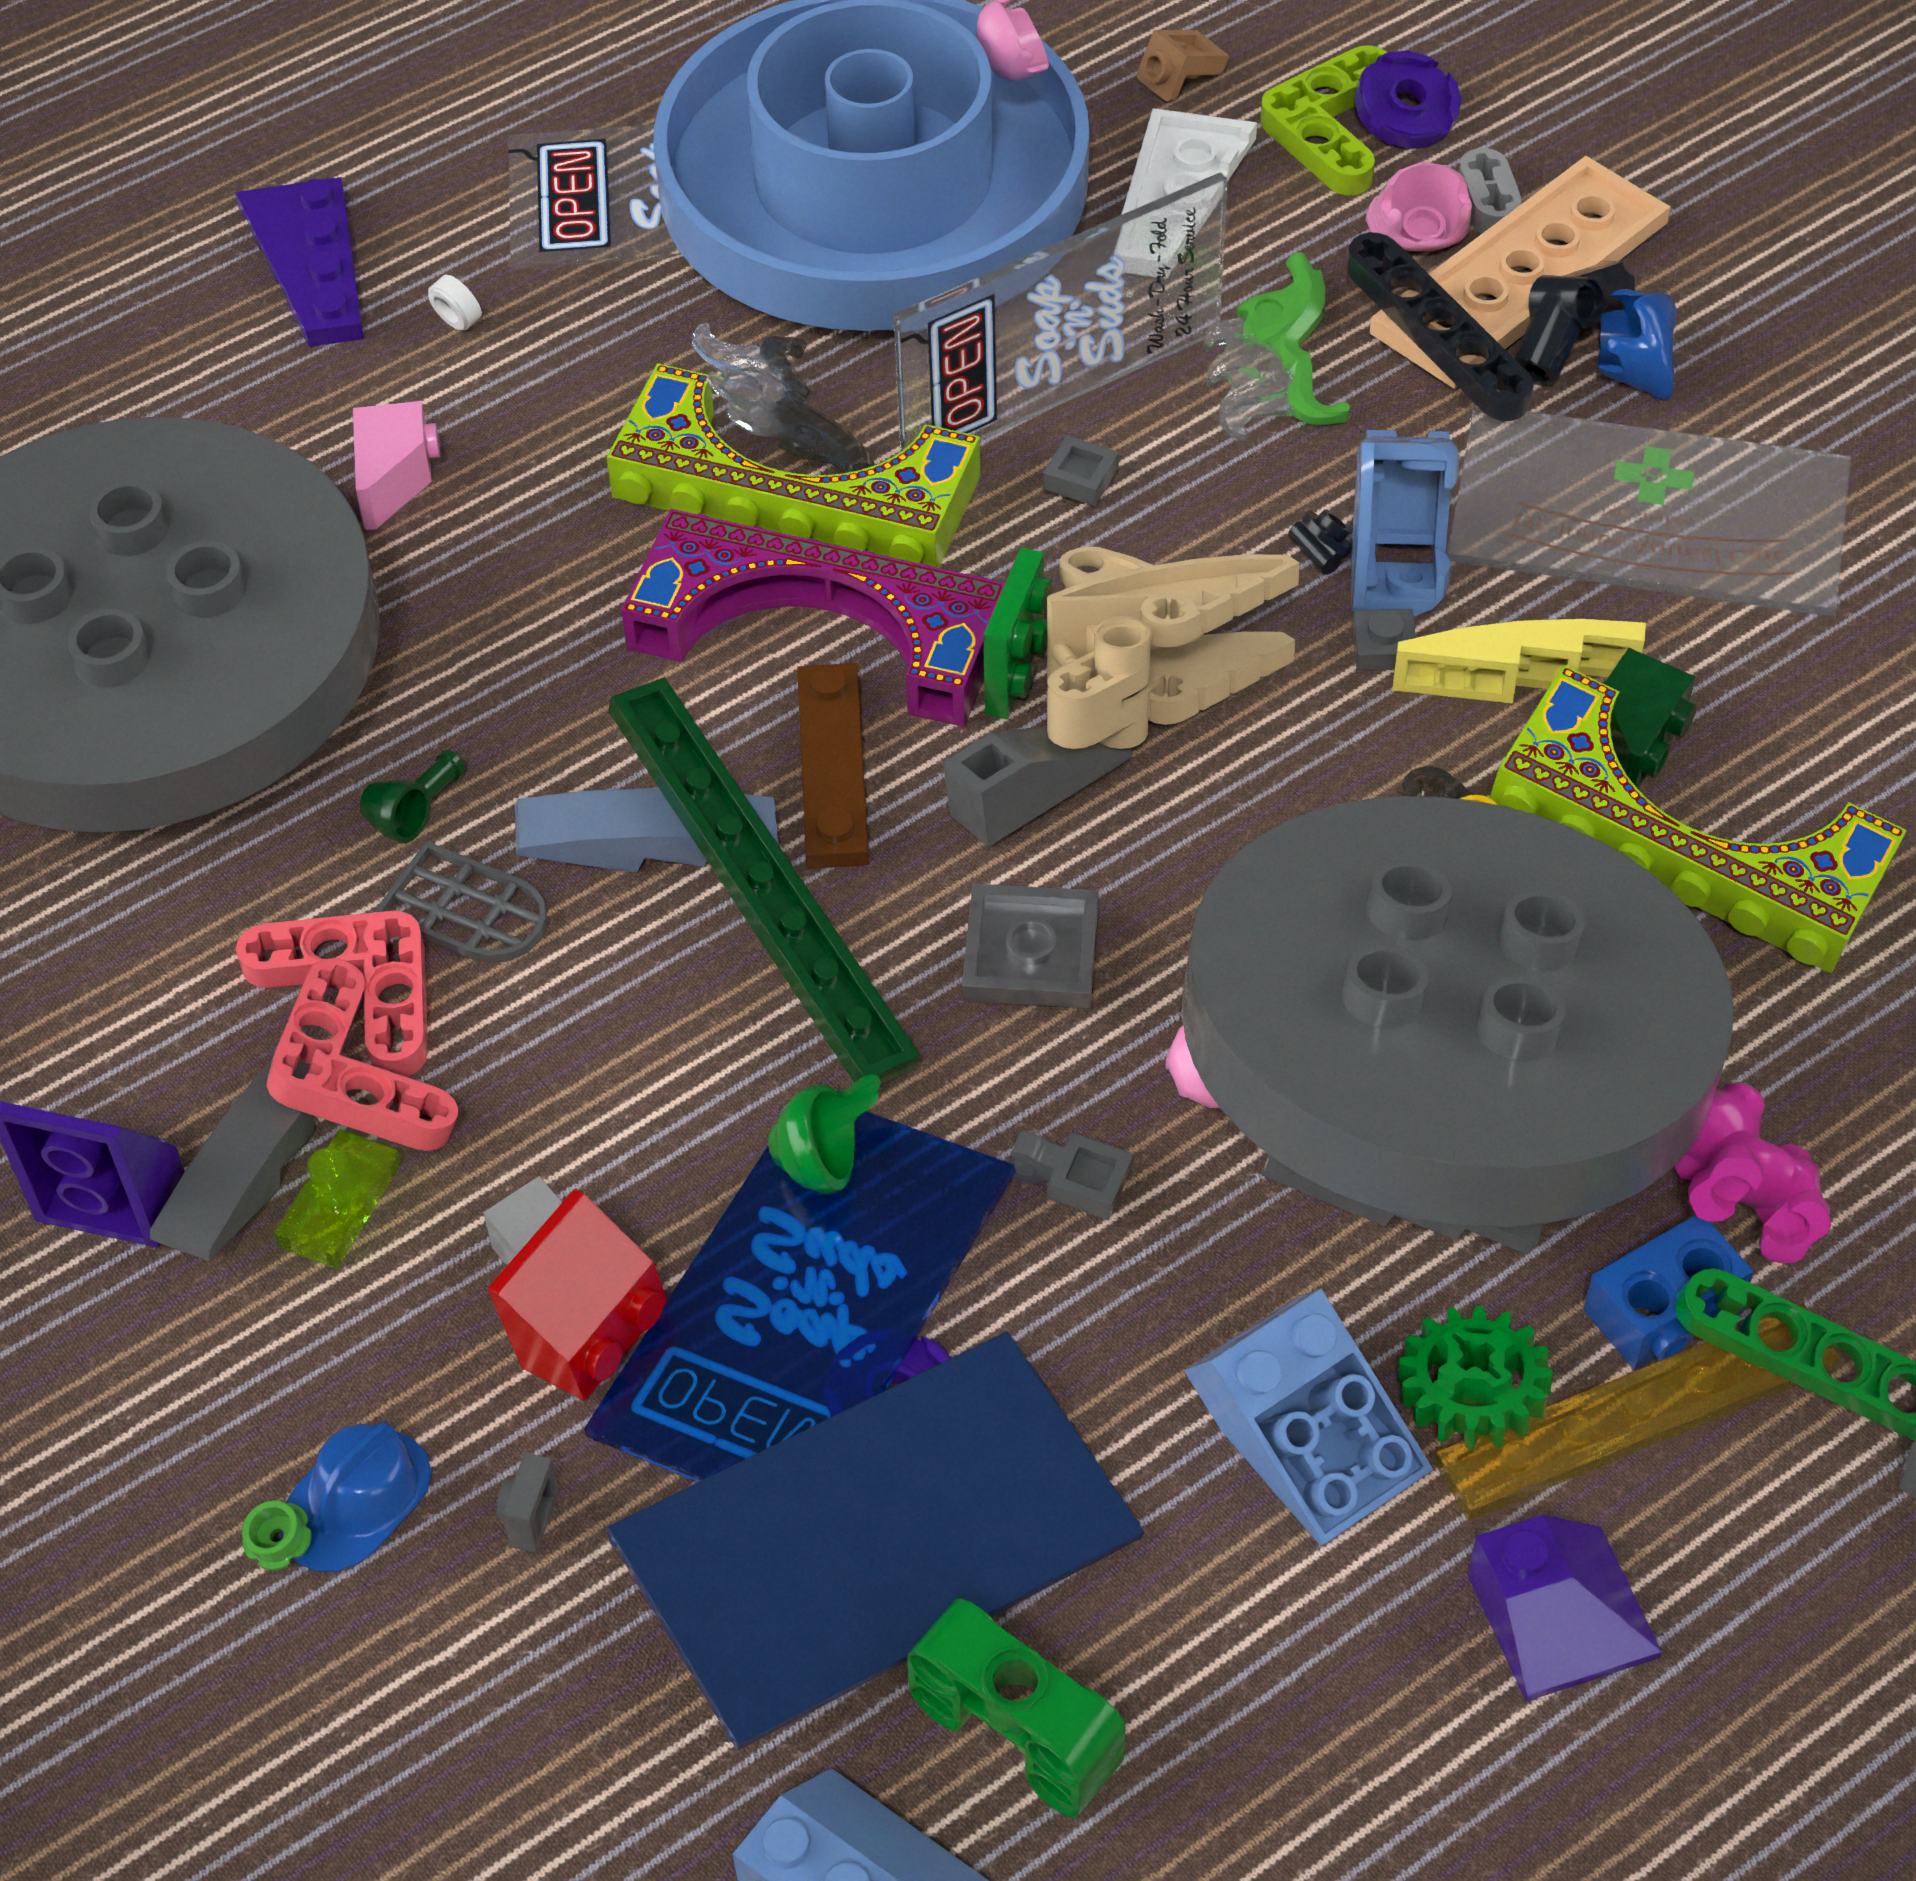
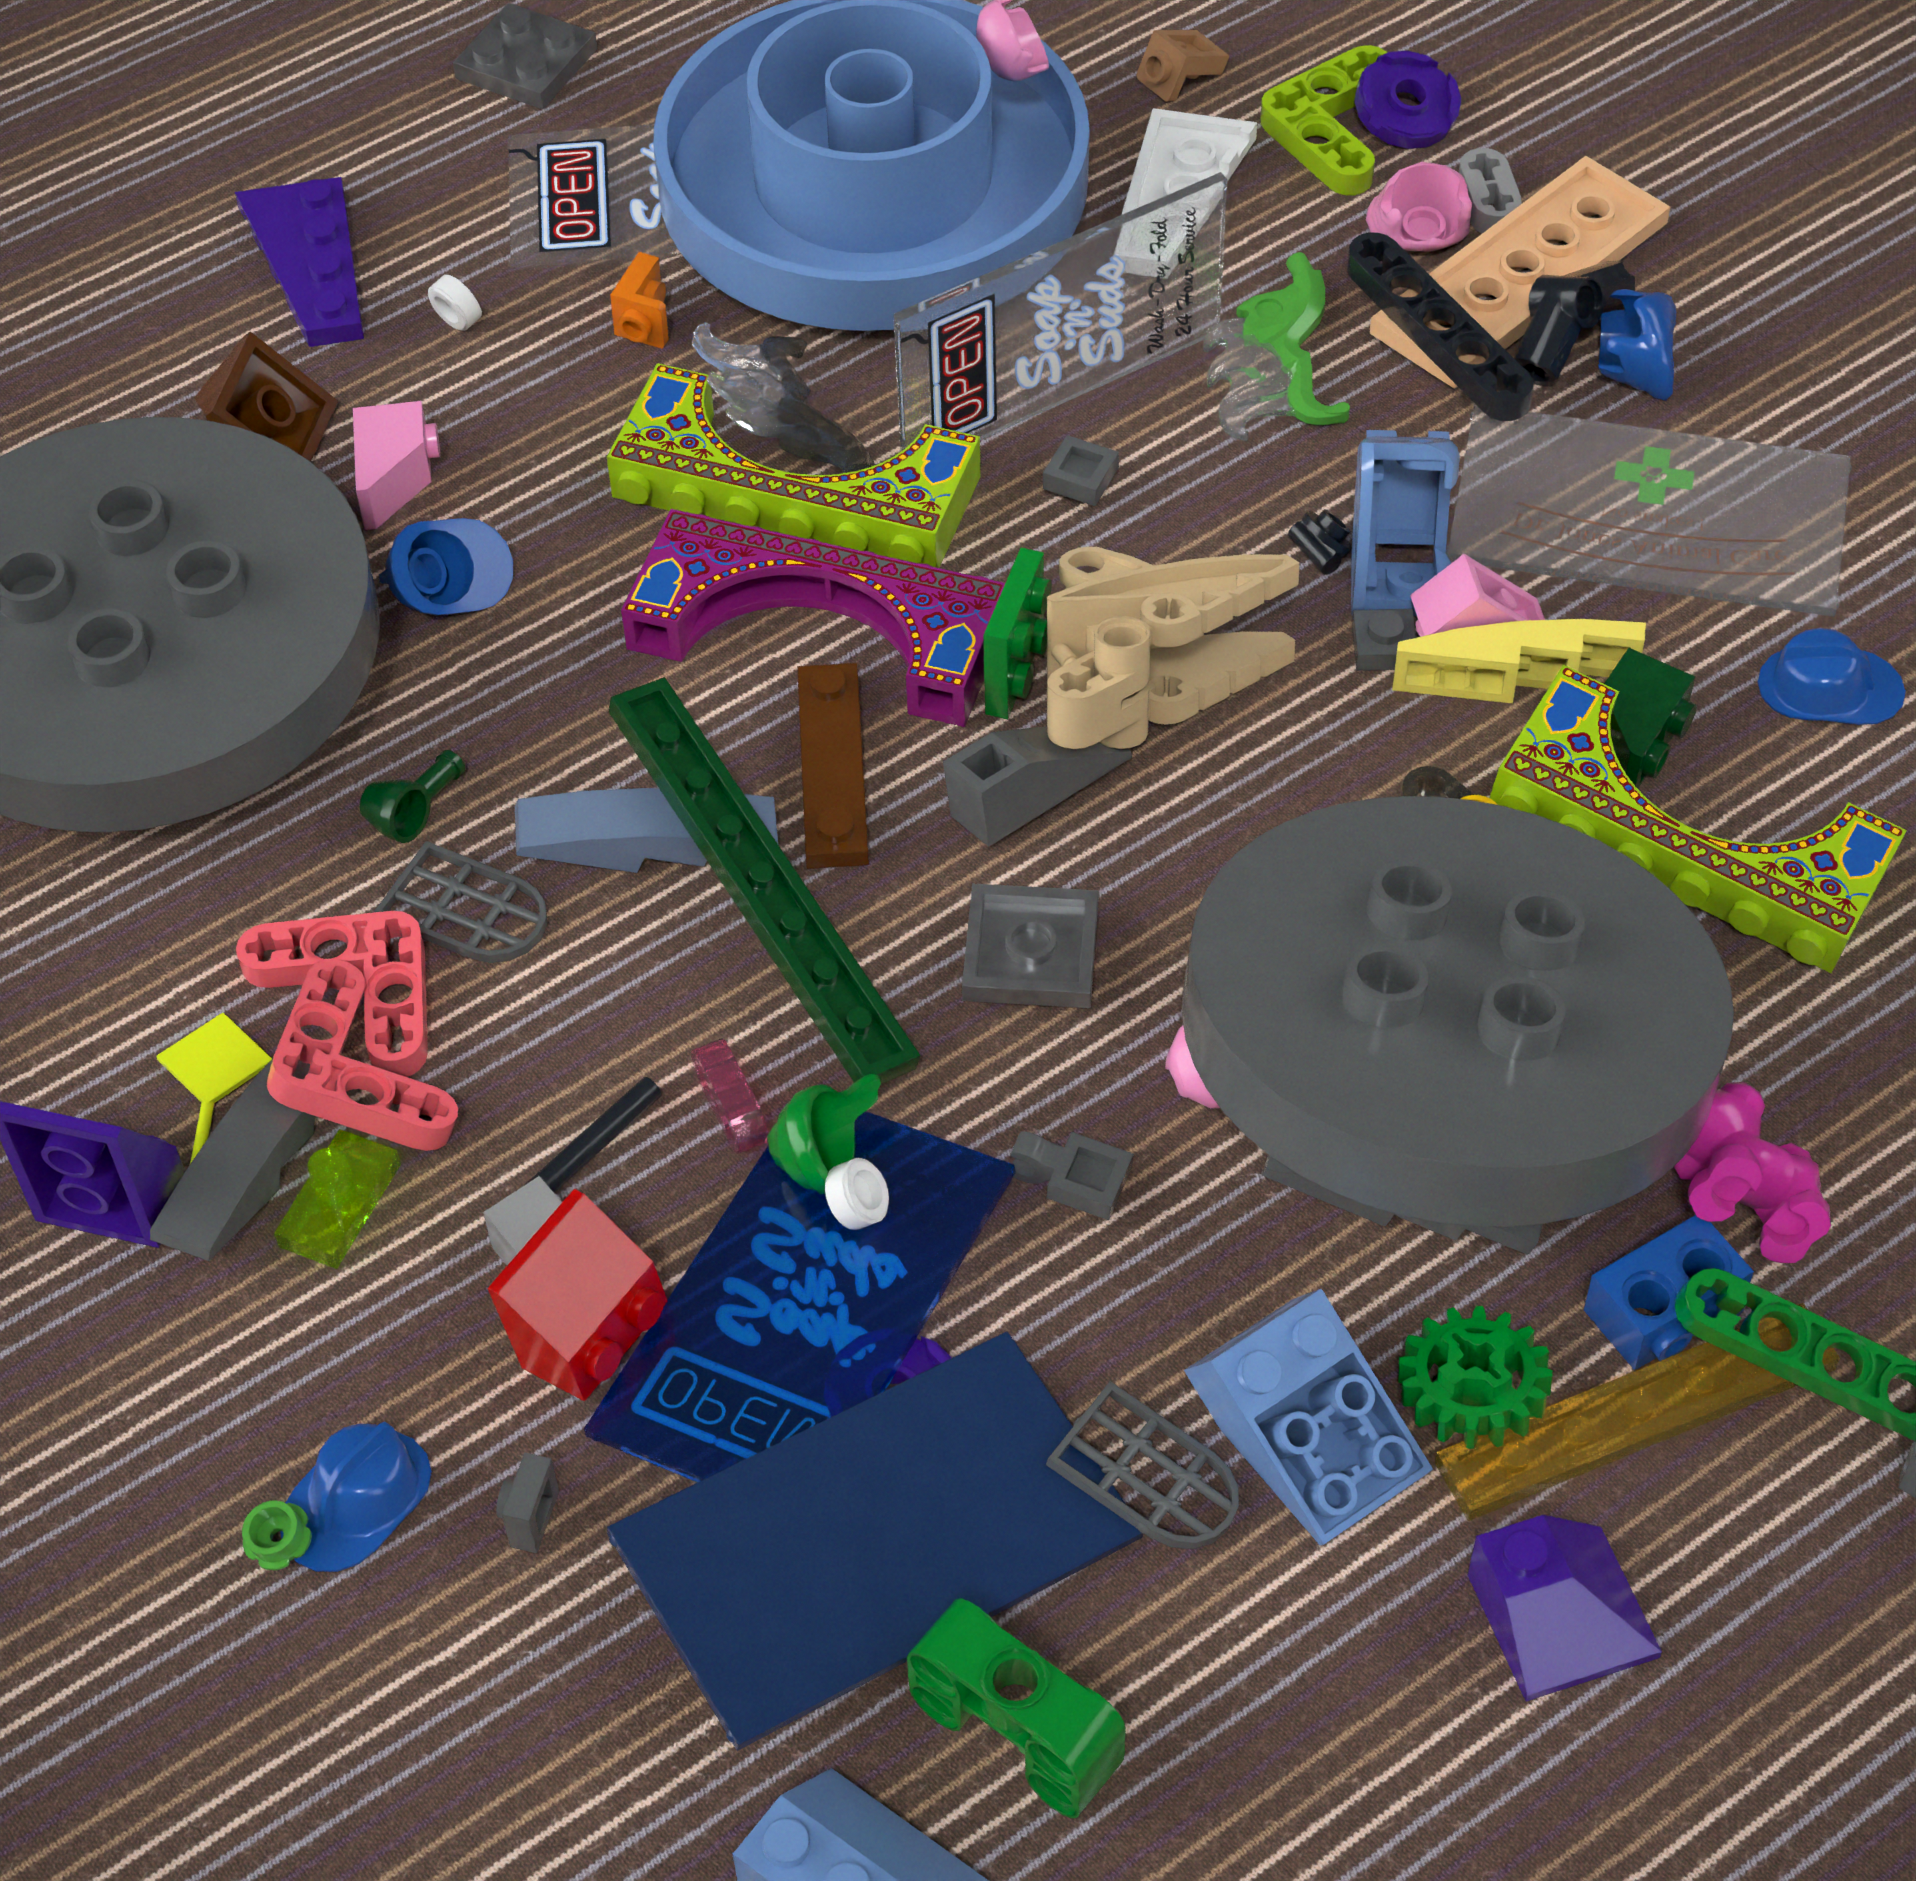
(212, 1065): none -> neon yellow piece
(268, 397): none -> reddish brown slope
(448, 566): none -> blue piece
(525, 55): none -> flat silver plate
(599, 1134): none -> black bar
(639, 303): none -> orange bracket
(729, 1095): none -> clear pink beam
(857, 1193): none -> white tile
(1120, 1470): none -> dark grey window
(1468, 597): none -> bright pink slope
(1830, 680): none -> blue piece

